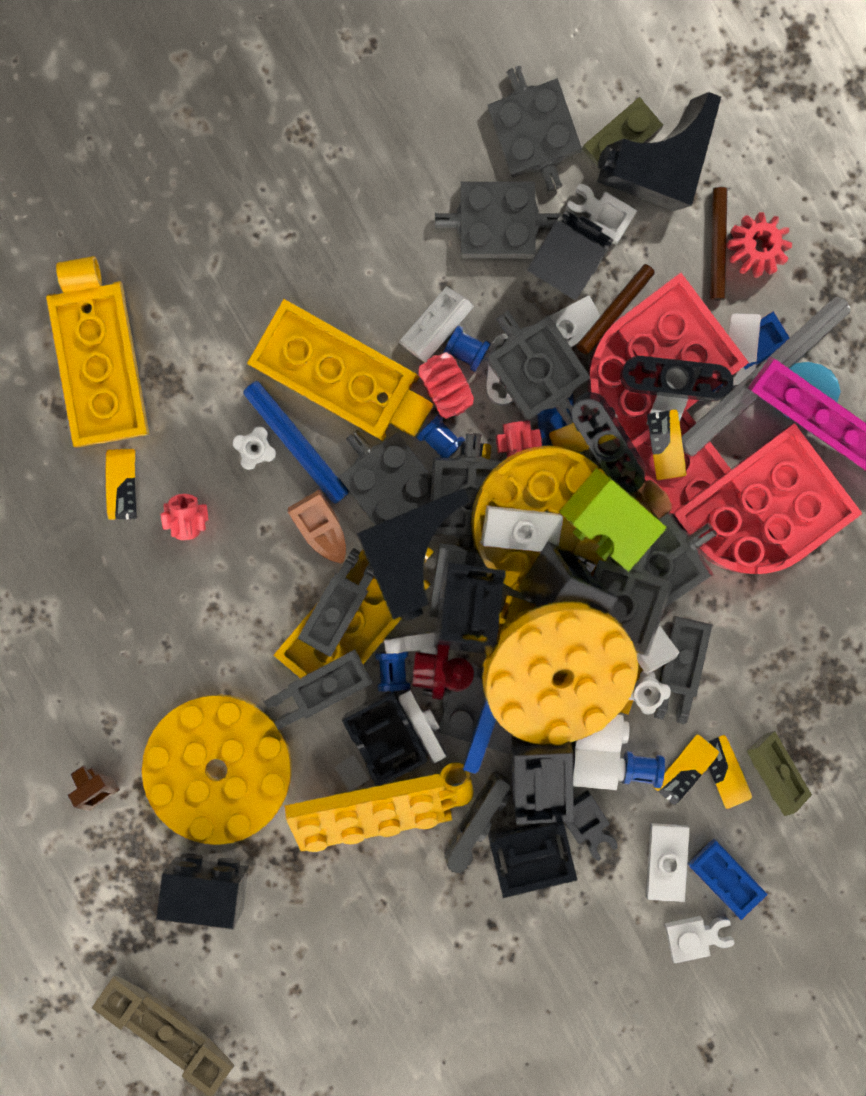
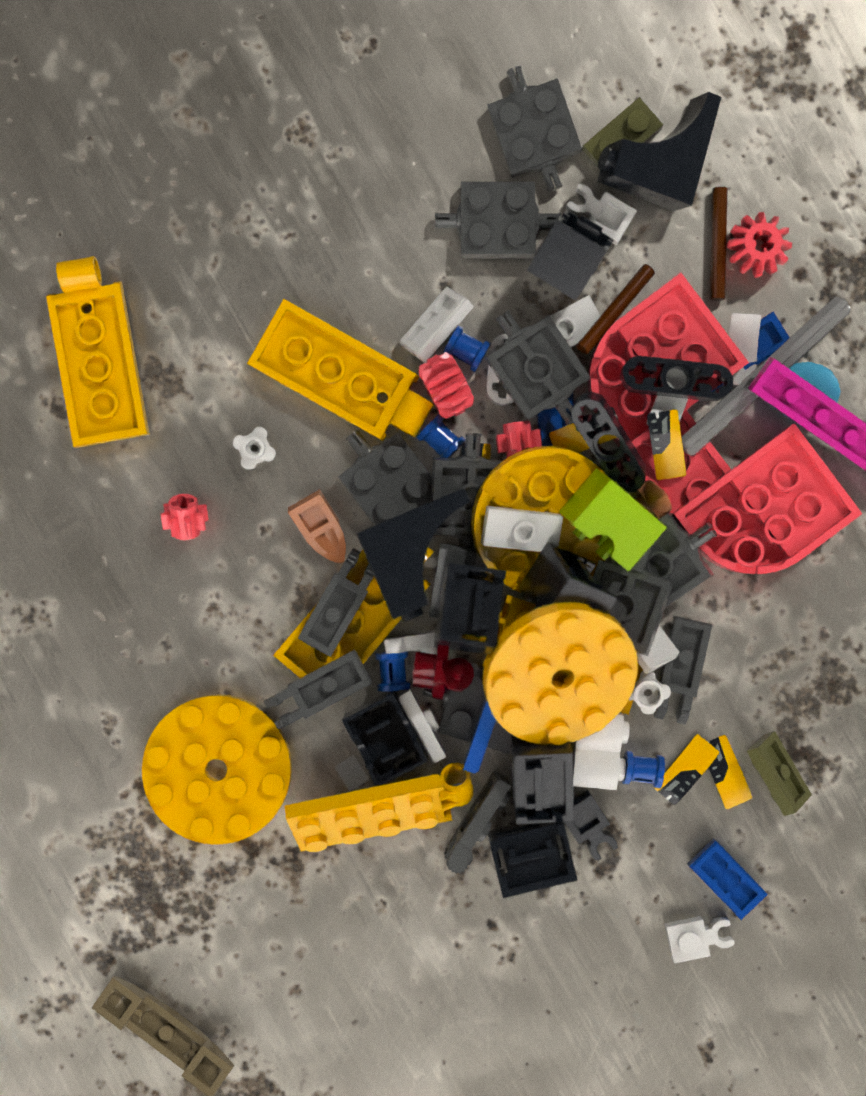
(91, 788): reddish brown tile -> none
(120, 484): yellow sticker -> none
(202, 891): black brick -> none
(295, 442): blue axle -> none
(667, 862): white plate -> none

